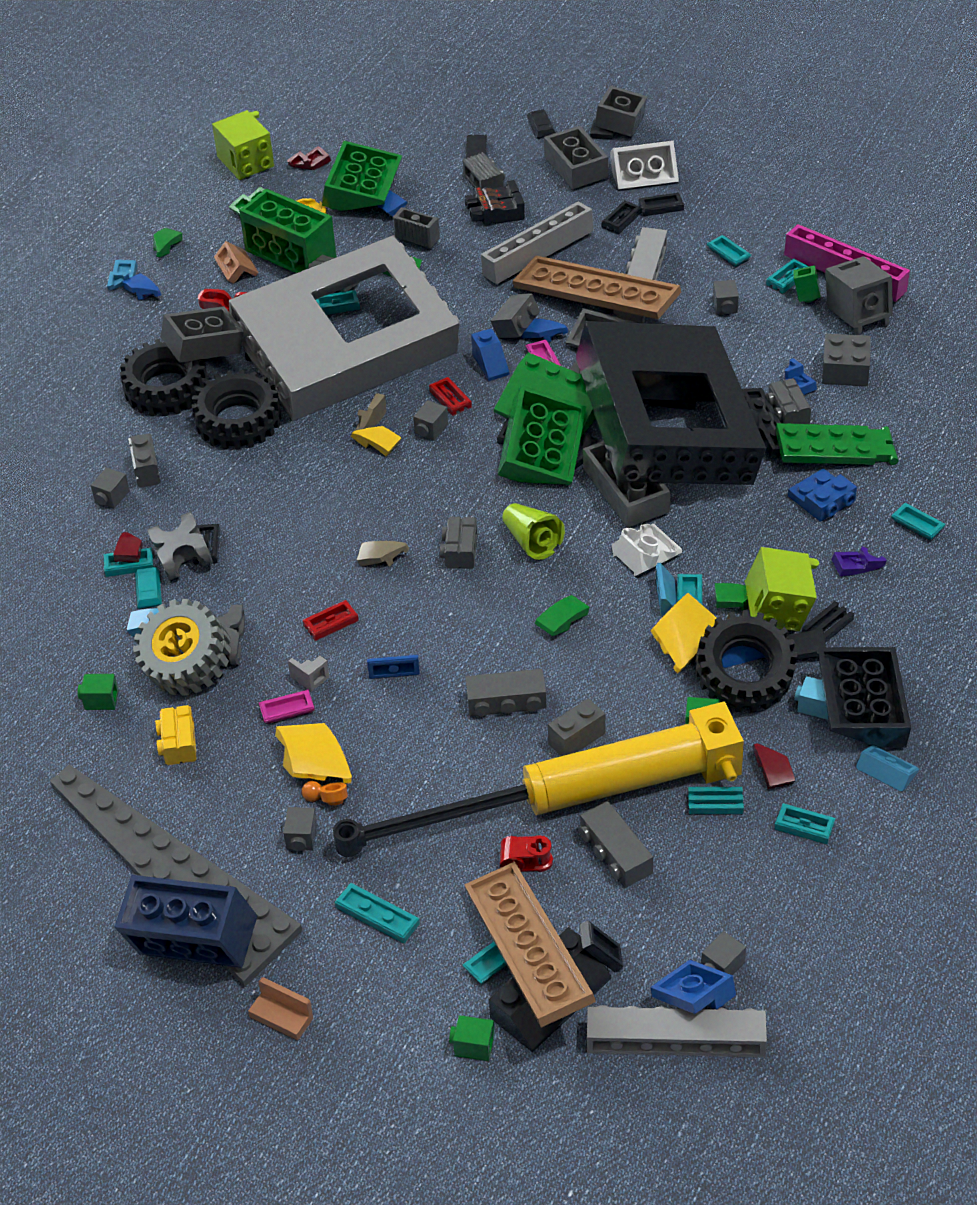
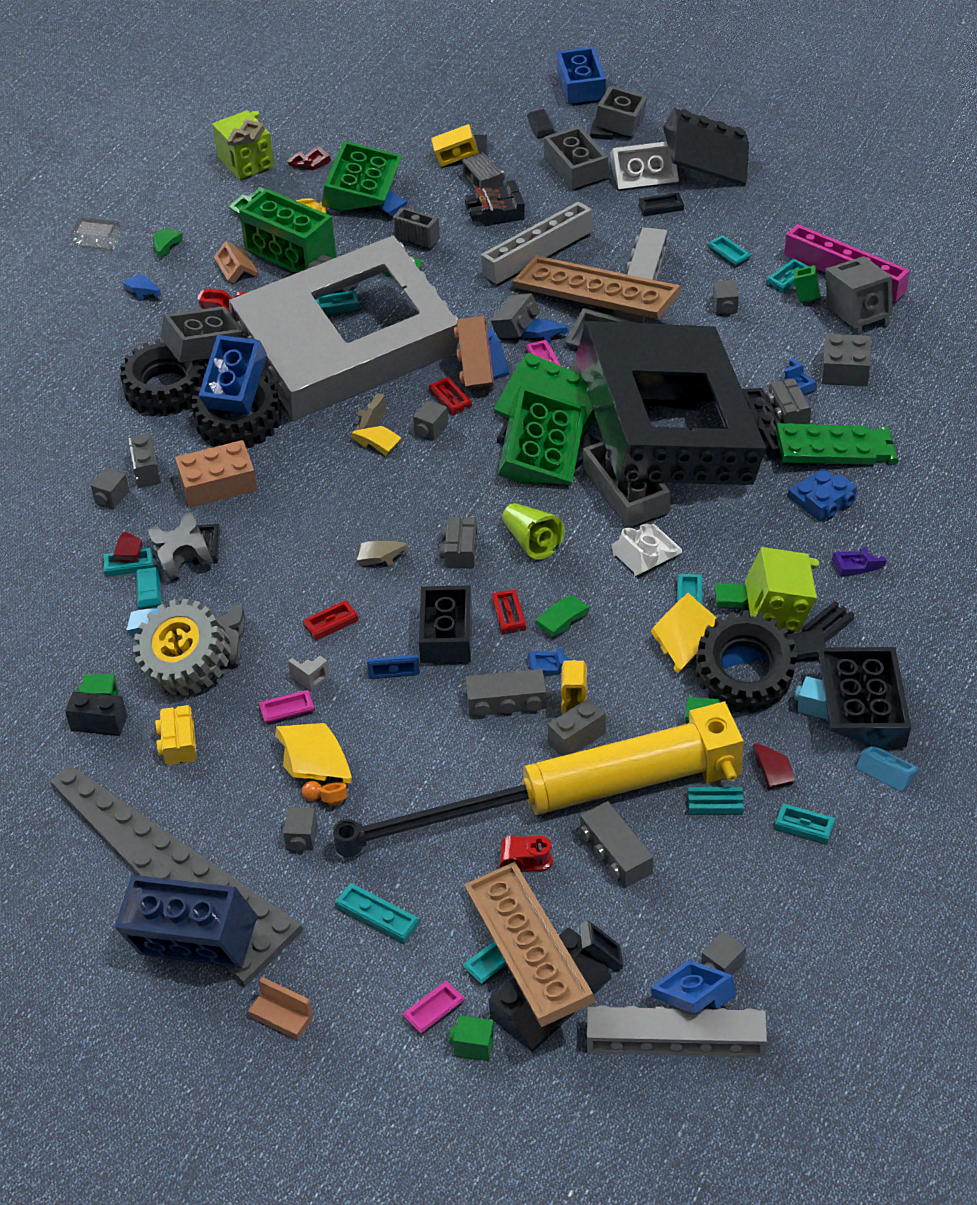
(96, 233): none -> clear brick
(96, 713): none -> black brick
(122, 270): dark azure slope -> none
(216, 473): none -> nougat brick
(233, 374): none -> blue brick
(248, 133): none -> dark tan slope
(433, 1007): none -> dark pink tile
(445, 624): none -> black brick
(454, 145): none -> yellow brick
(474, 353): none -> nougat brick
(513, 626): none -> red tile
(548, 661): none -> blue slope
(573, 684): none -> yellow brick
(581, 75): none -> blue brick
(625, 218): black tile -> none
(665, 588): dark azure slope -> none
(707, 146): none -> black slope
(918, 521): teal tile -> none

